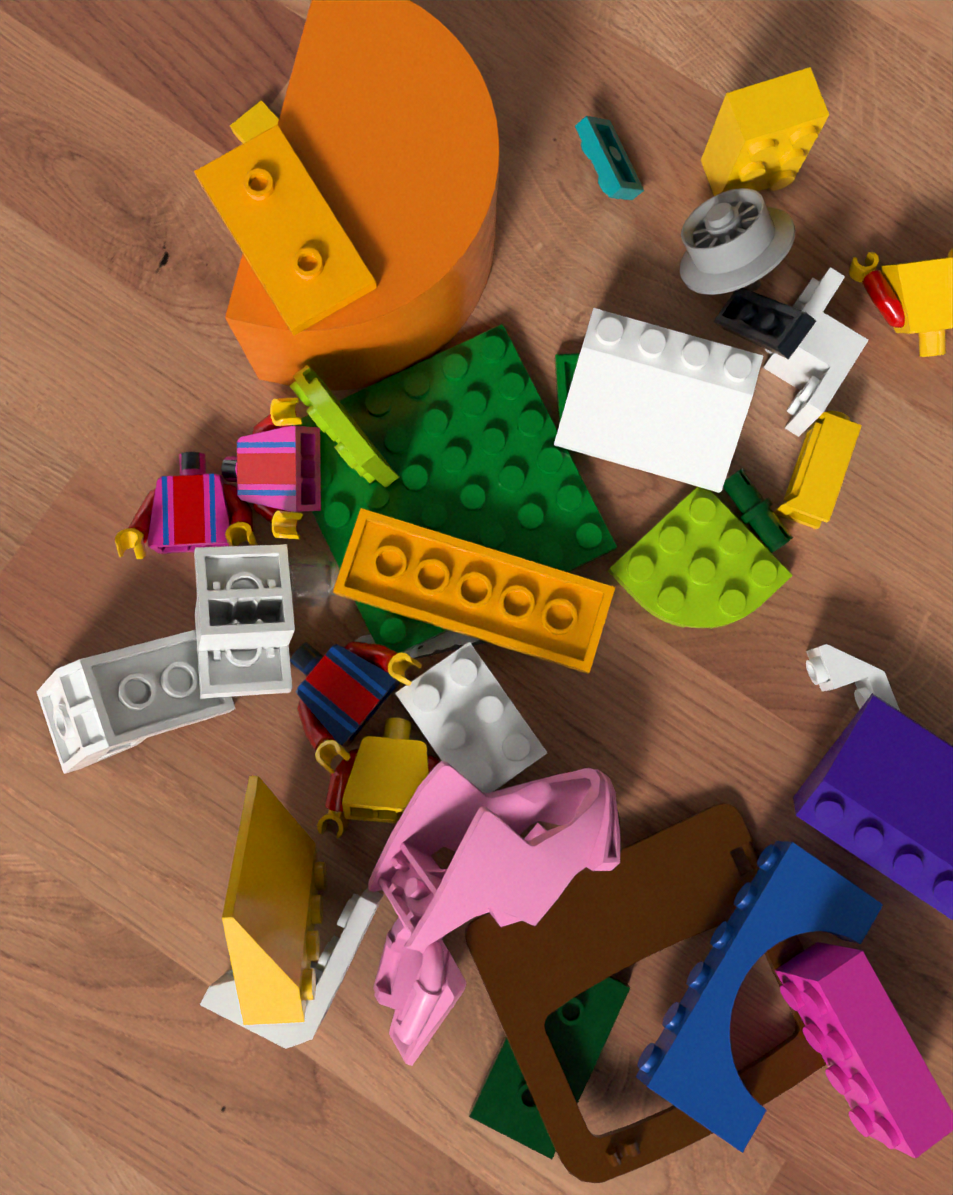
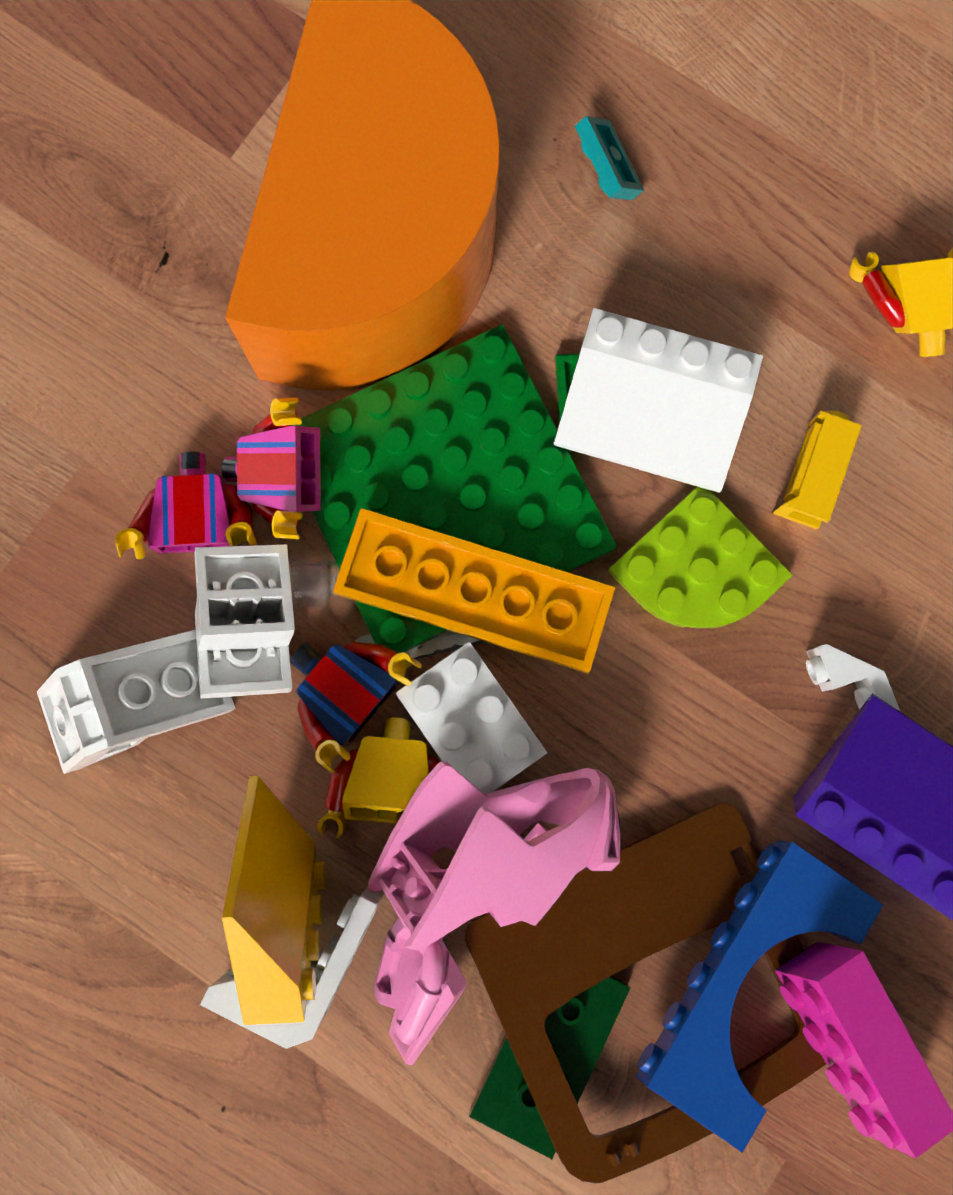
(254, 122): yellow tile -> none
(285, 230): light orange plate -> none
(341, 427): lime plate -> none
(733, 242): light grey piece -> none
(756, 511): dark green pin -> none
(764, 133): yellow brick -> none
(765, 322): black tile -> none
(821, 357): white bracket -> none

